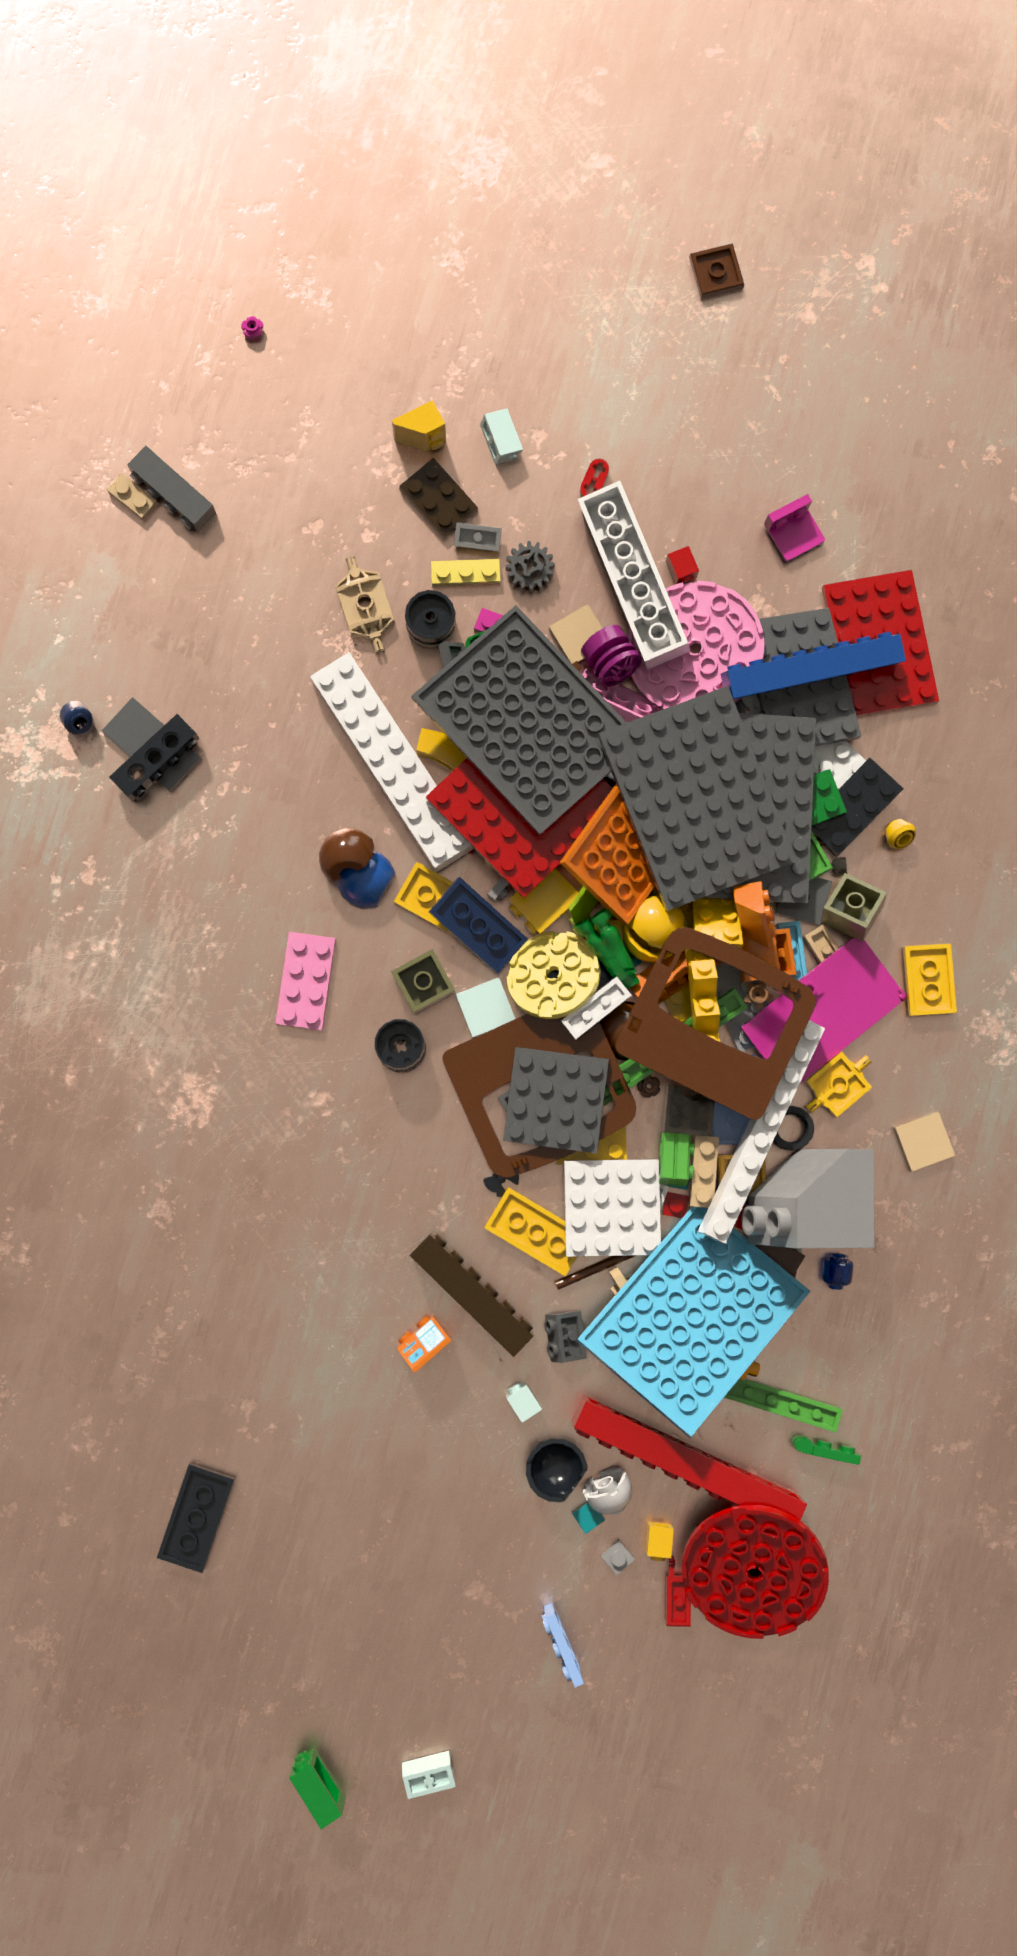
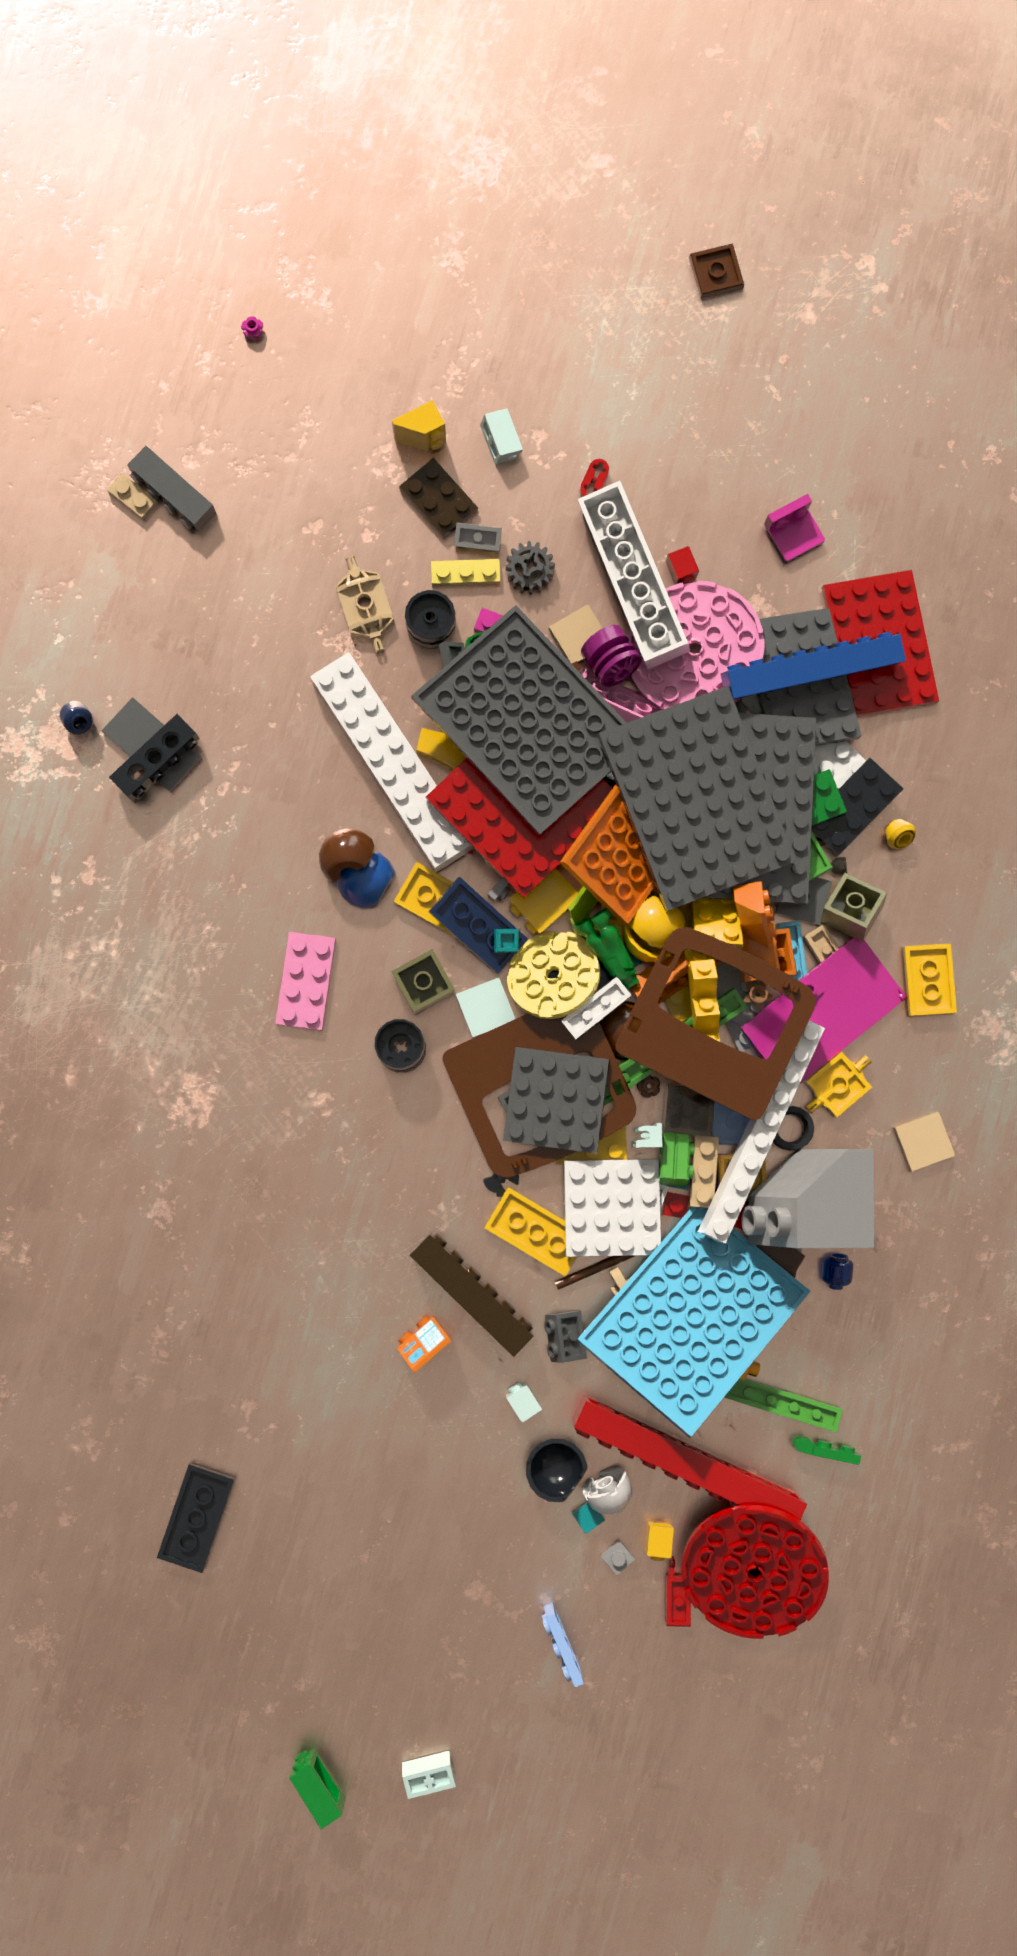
(506, 940): none -> teal tile
(652, 1136): none -> light aqua hinge

